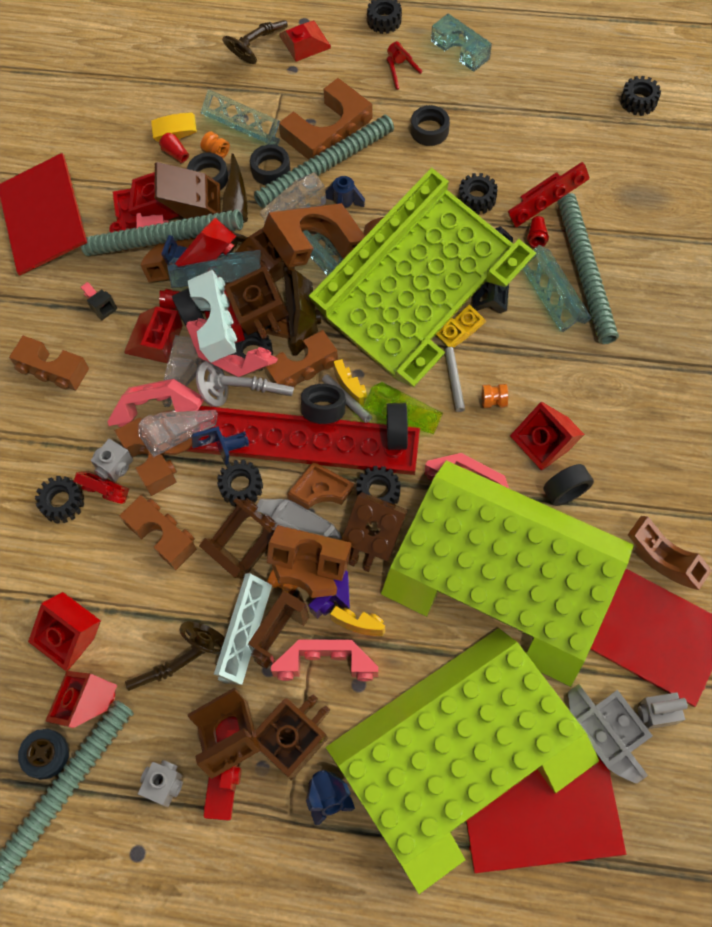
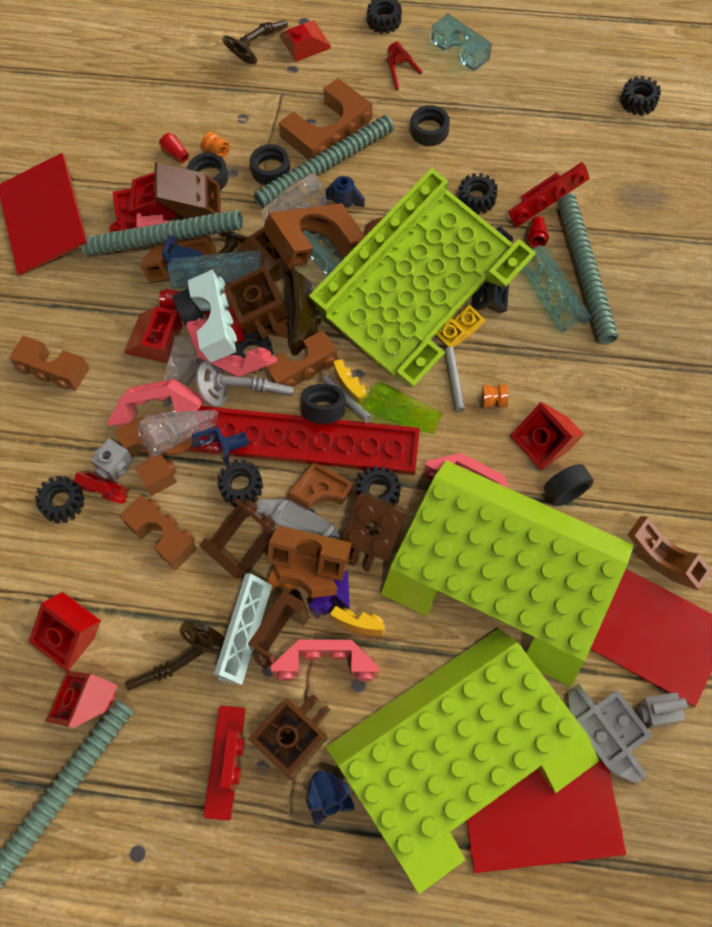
(34, 750): black wheel -> none
(99, 302): pearl dark grey piece -> none
(151, 782): light grey brick -> none
(178, 124): yellow slope -> none
(208, 244): red slope -> none
(232, 750): reddish brown panel -> none
(235, 192): dark brown piece -> none
(240, 125): clear light blue fence -> none
(397, 426): black tyre -> none

